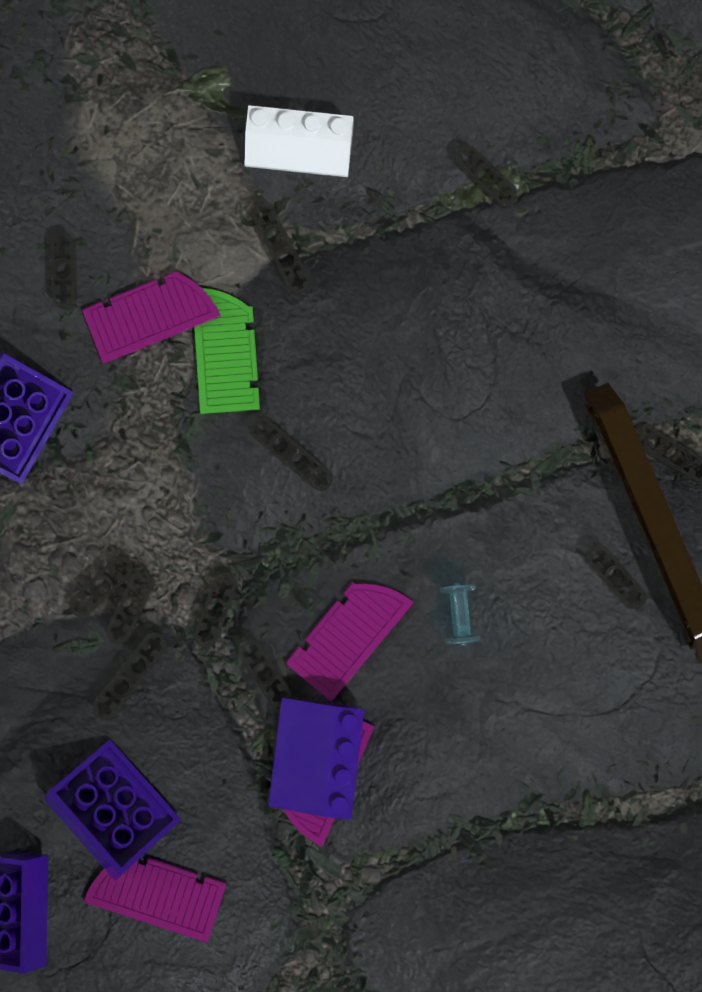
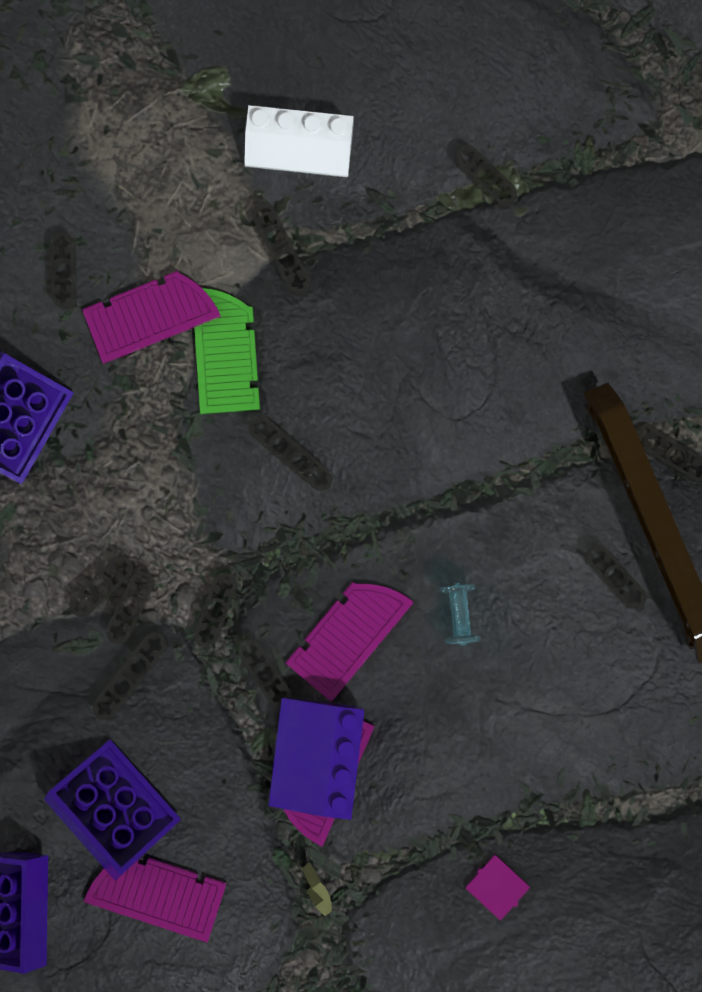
(317, 891): none -> olive slope
(497, 887): none -> magenta piece

